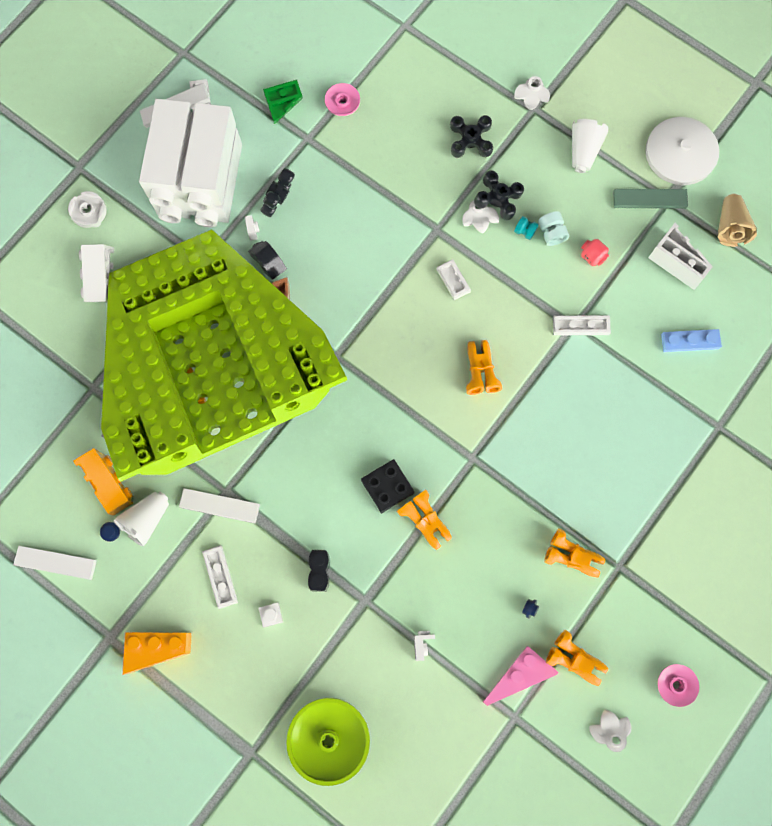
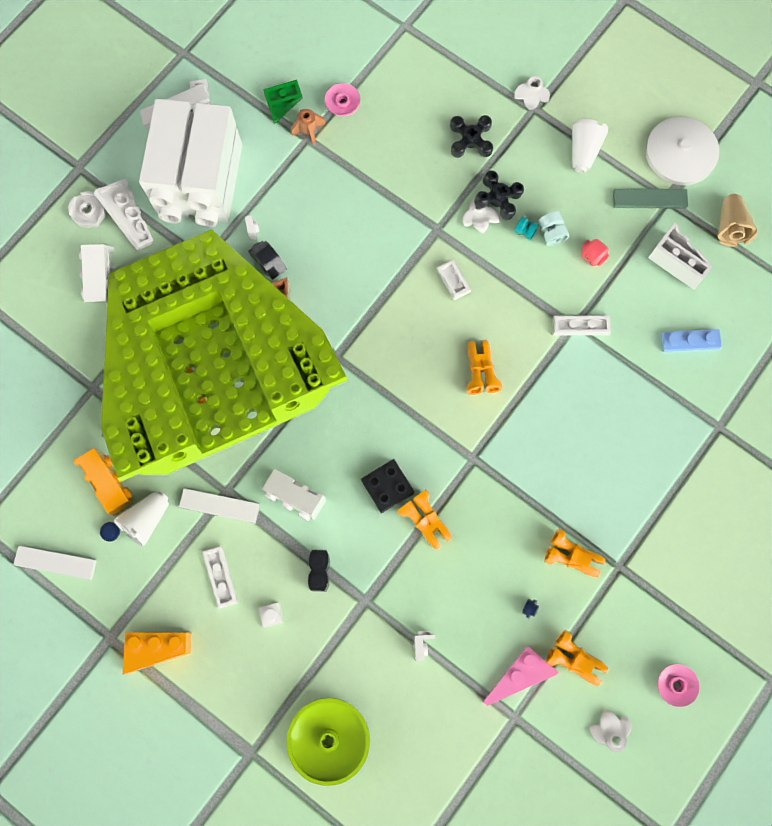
(122, 208): none -> white wing
(277, 192): black gear -> none
(293, 495): none -> white wedge
(307, 122): none -> nougat brick

